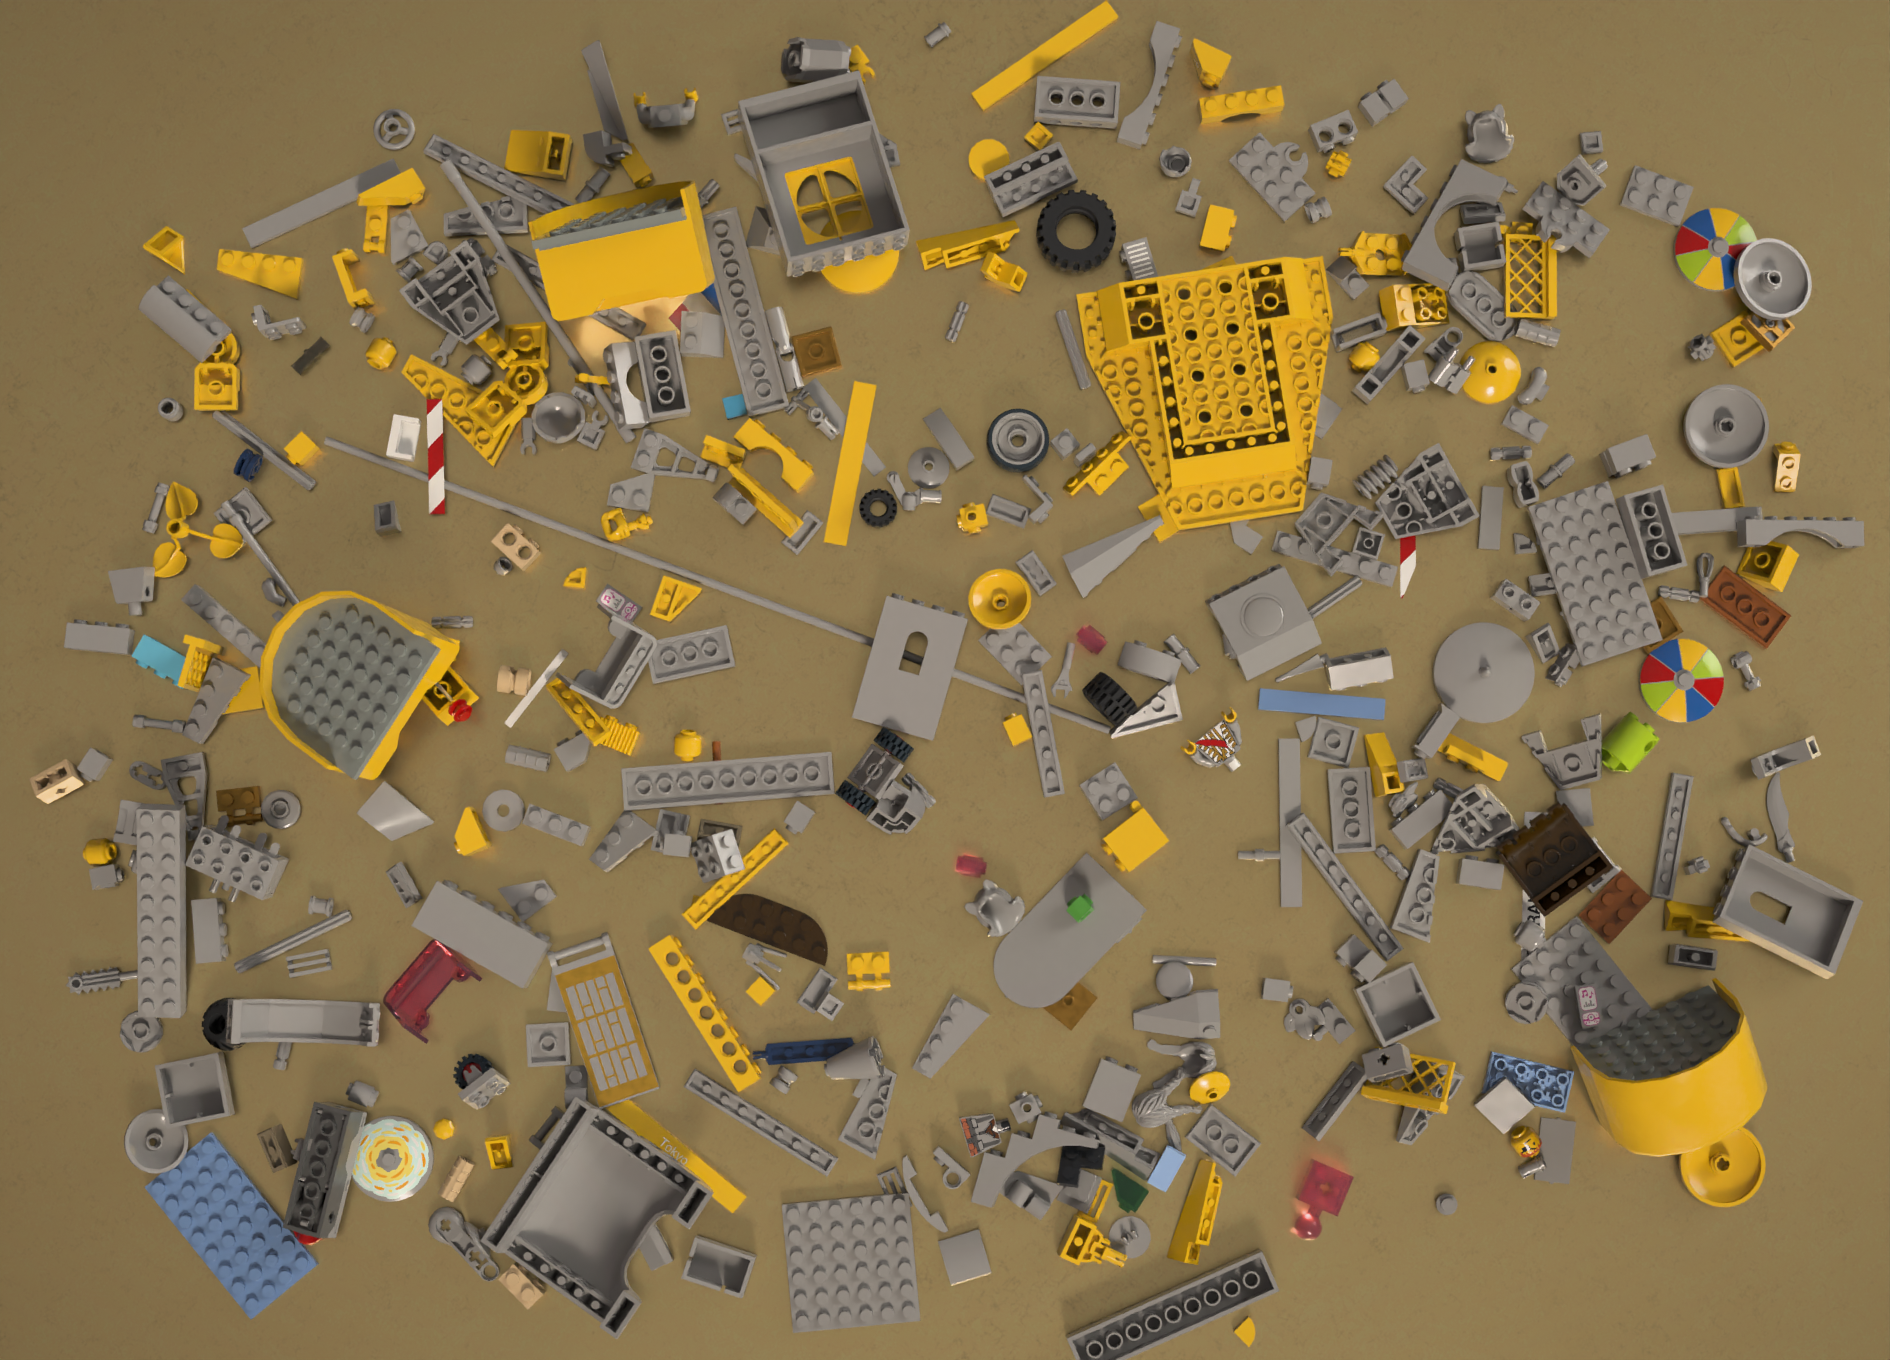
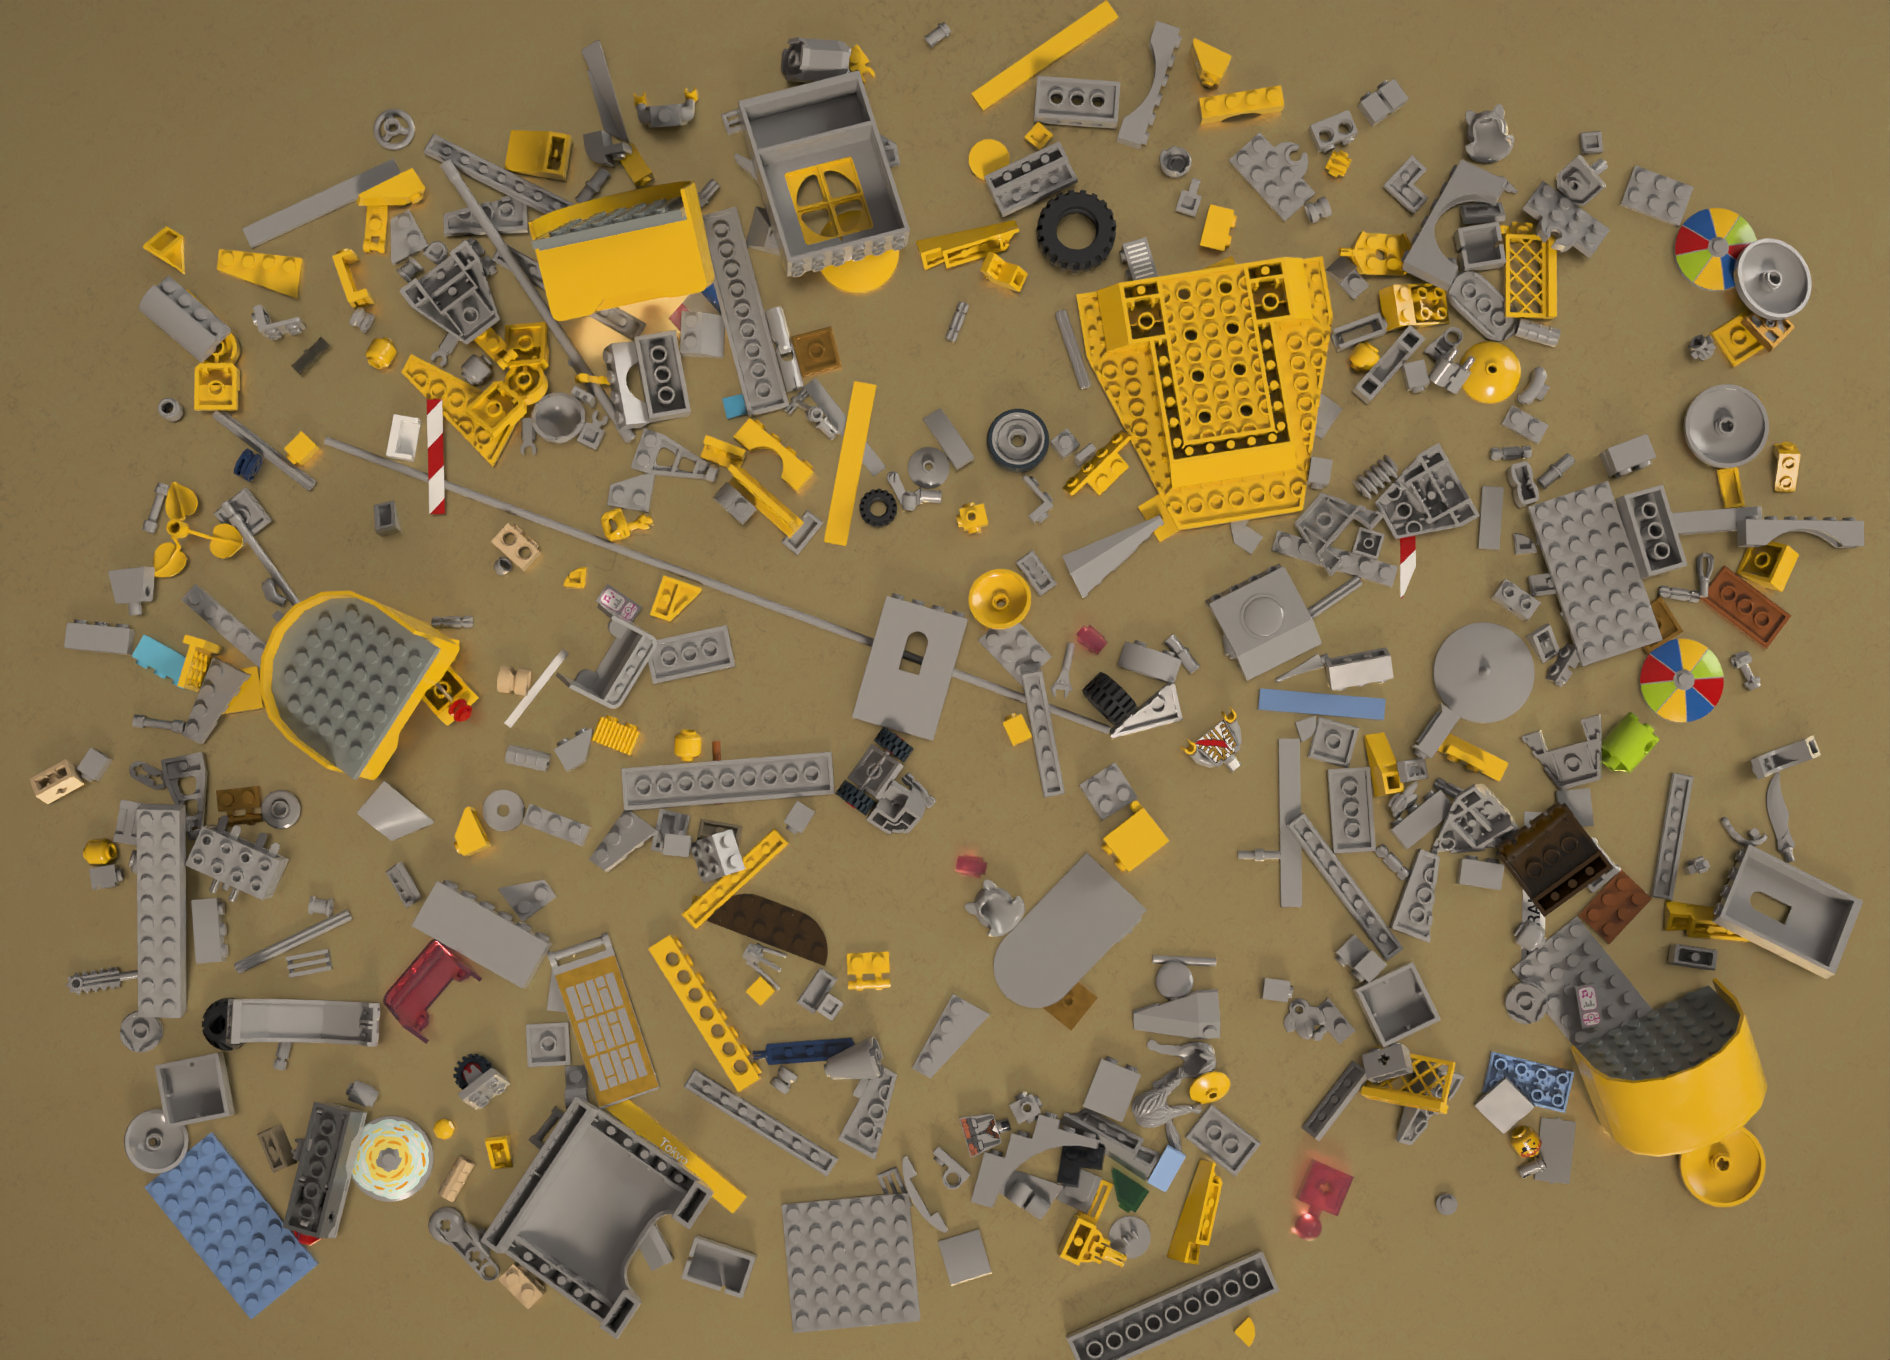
(579, 711): yellow plate -> none
(1008, 511): light grey tile -> none
(1080, 907): bright green plate -> none

